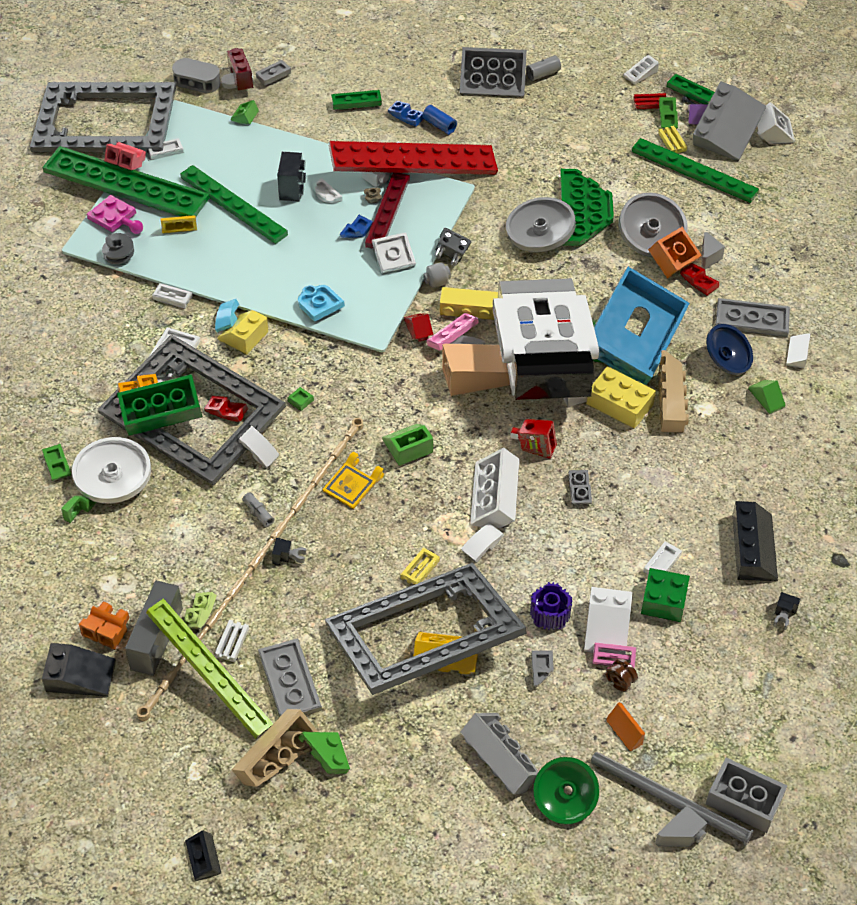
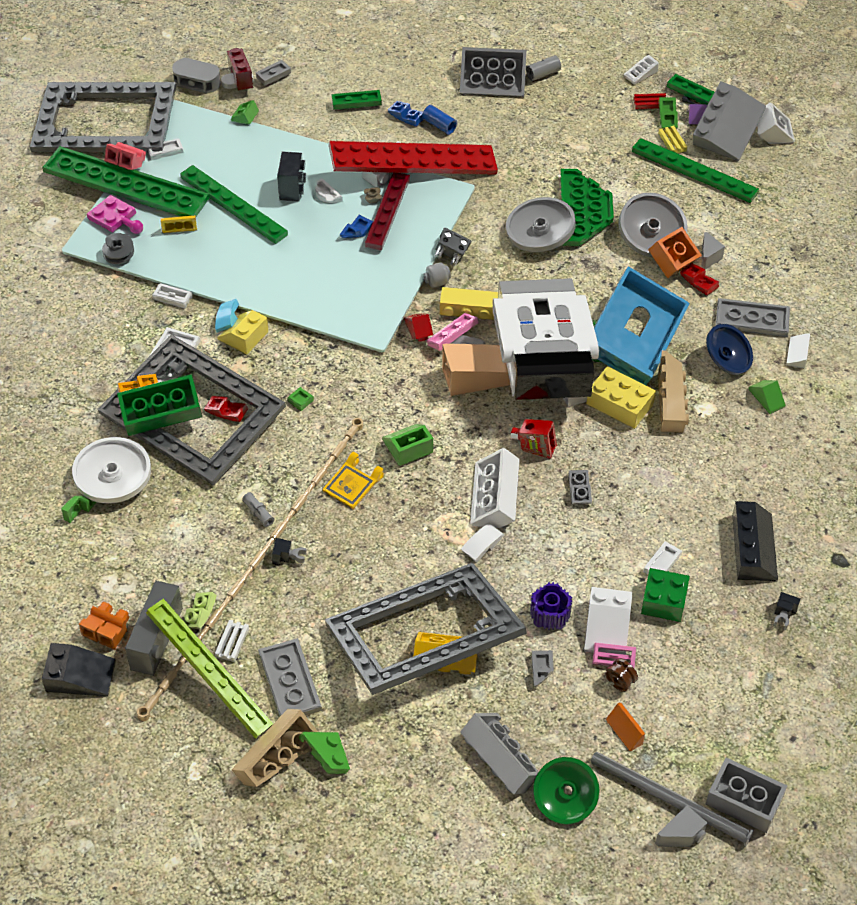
(56, 462): bright green slope -> none
(203, 855): black slope -> none
(259, 446): white slope -> none
(319, 301): medium azure plate -> none
(393, 253): white tile -> none
(411, 579): light yellow tile -> none

